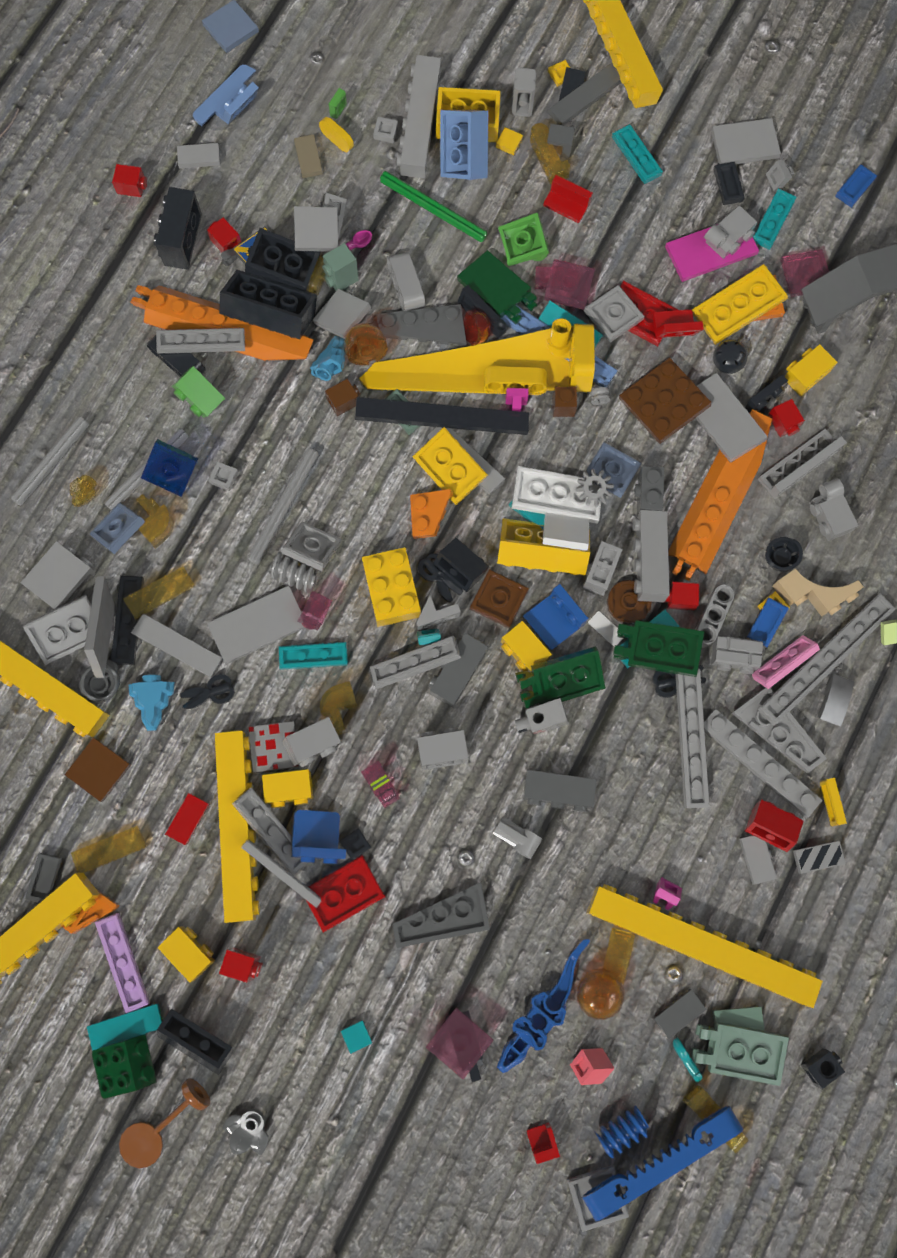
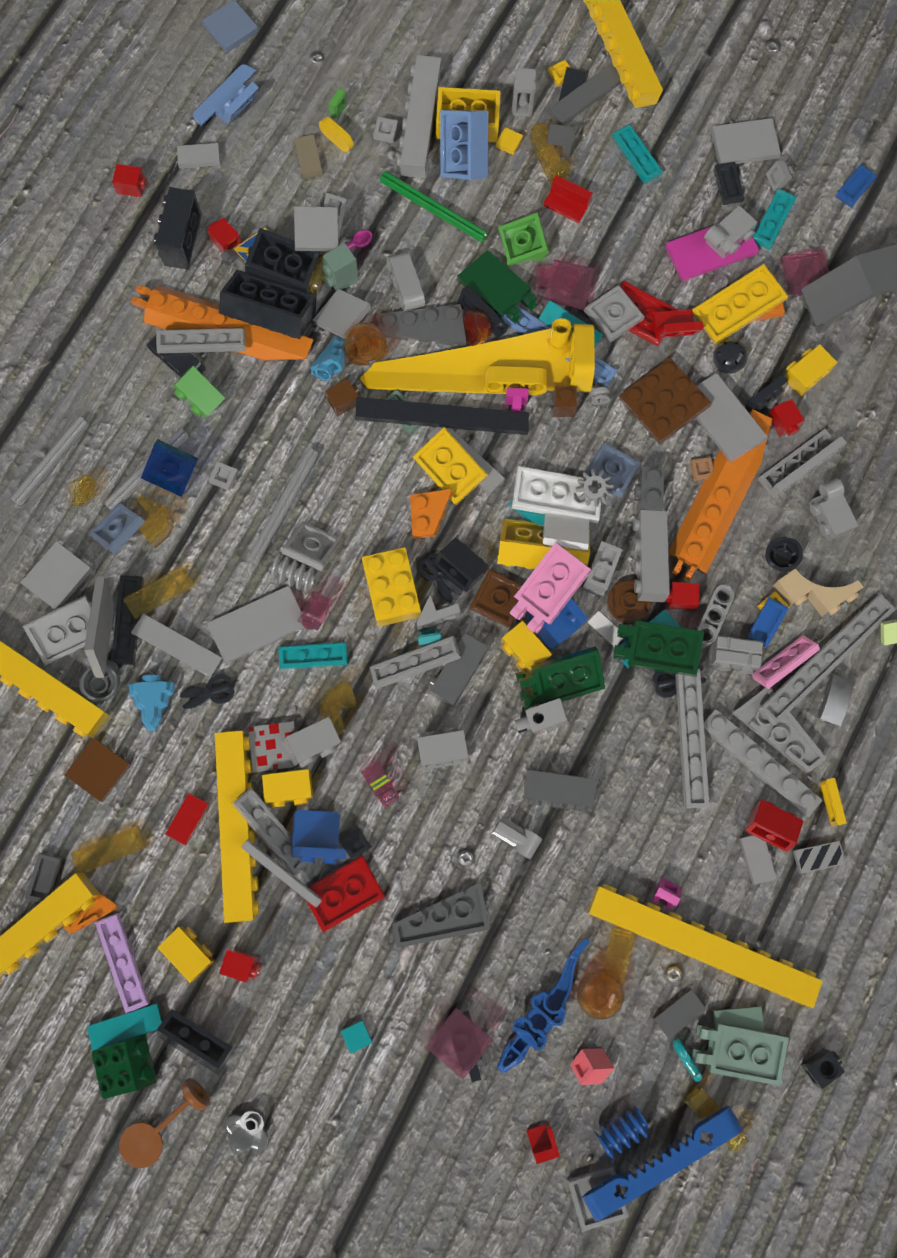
(550, 587): none -> bright pink tile
(700, 468): none -> medium nougat tile

